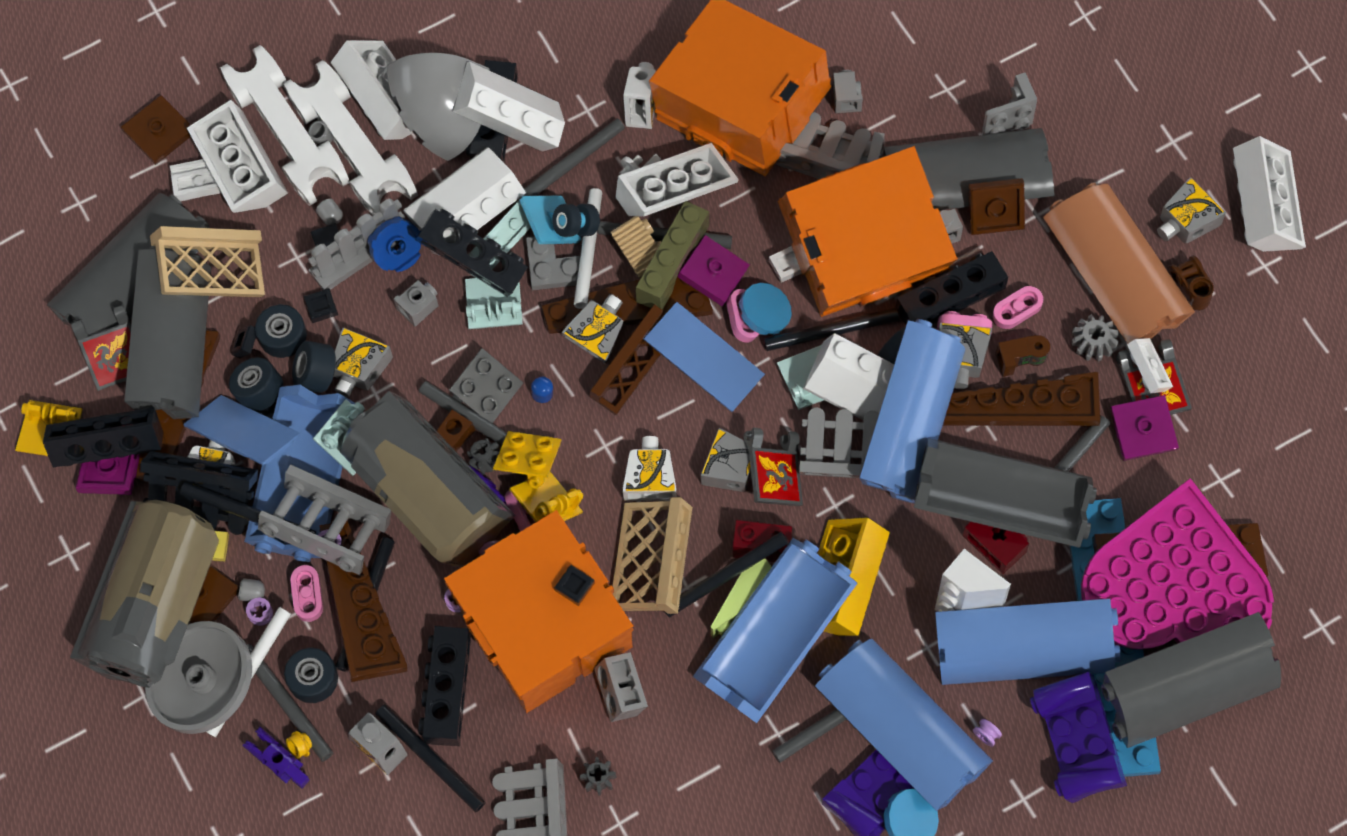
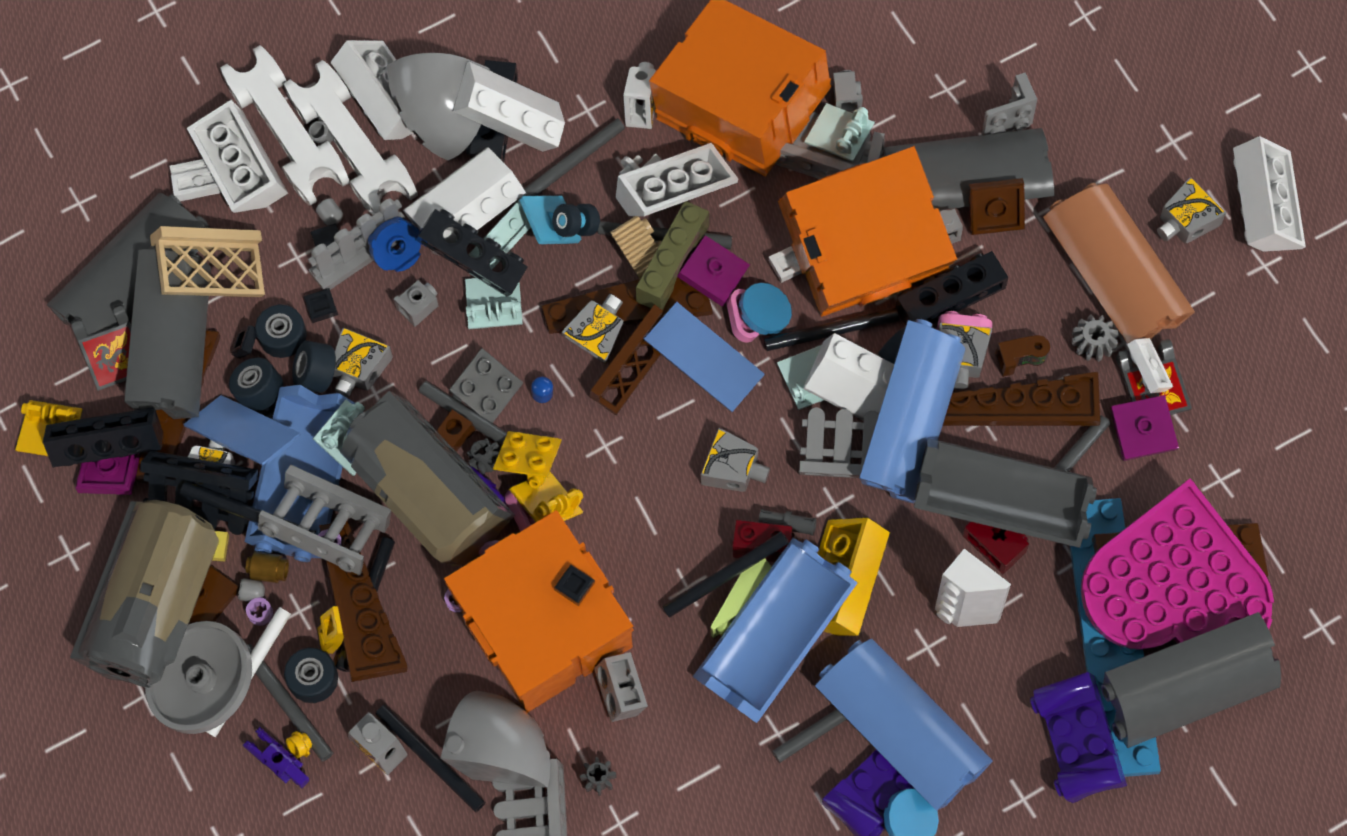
(157, 129): reddish brown plate -> none
(267, 567): none -> pearl gold brick
(306, 595): bright pink plate -> none
(330, 630): none -> yellow slope
(448, 729): black brick -> none
(496, 742): none -> light grey brick
(548, 271): light grey plate -> none
(587, 257): white piece -> none
(649, 473): torso -> none
(672, 553): tan fence -> none
(774, 471): flag -> none
(799, 523): none -> dark grey pin
(840, 131): none -> light aqua hinge
(987, 732): lavender bush -> none
(1016, 308): bright pink plate -> none
(1027, 641): medium blue cylinder -> none
(1192, 278): reddish brown piece -> none

